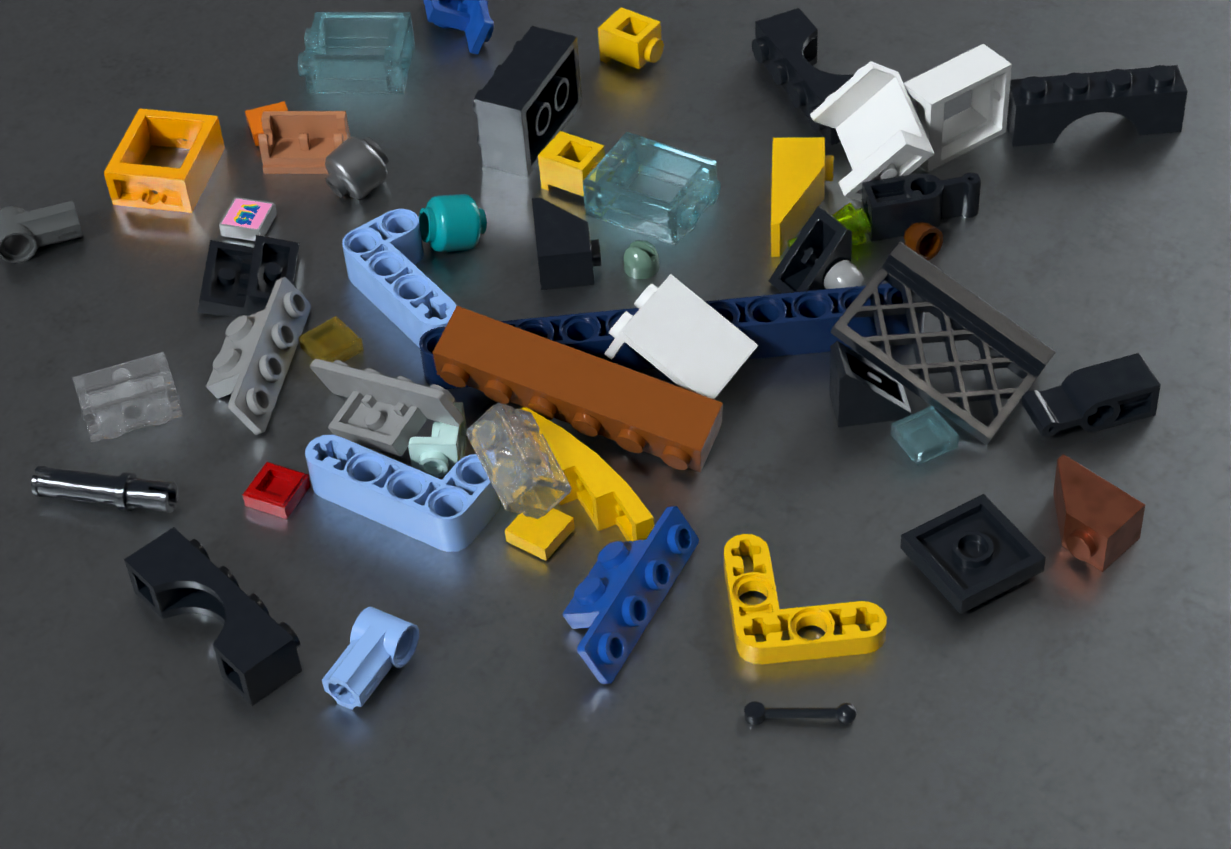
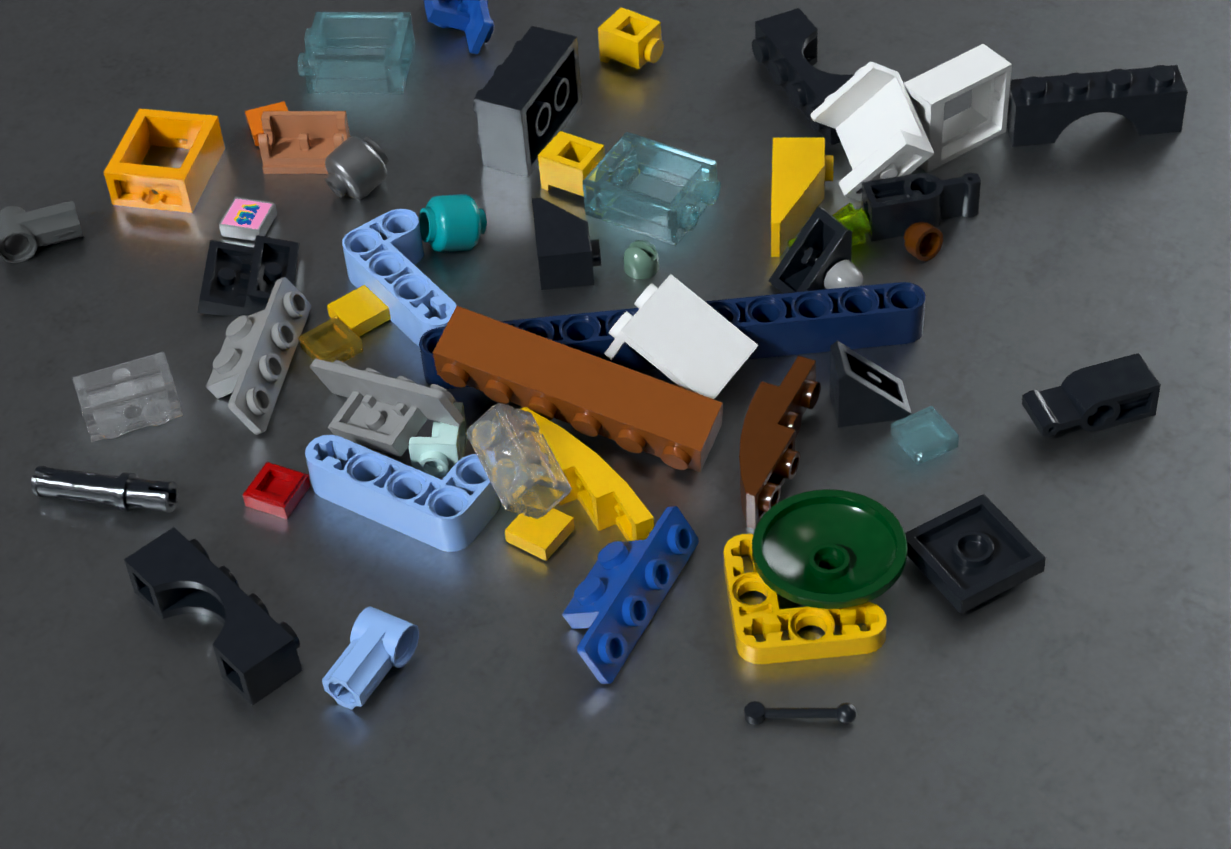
(360, 310): none -> yellow tile
(769, 438): none -> reddish brown slope
(829, 549): none -> dark green dish
(970, 320): black fence -> none
(1093, 515): copper slope -> none

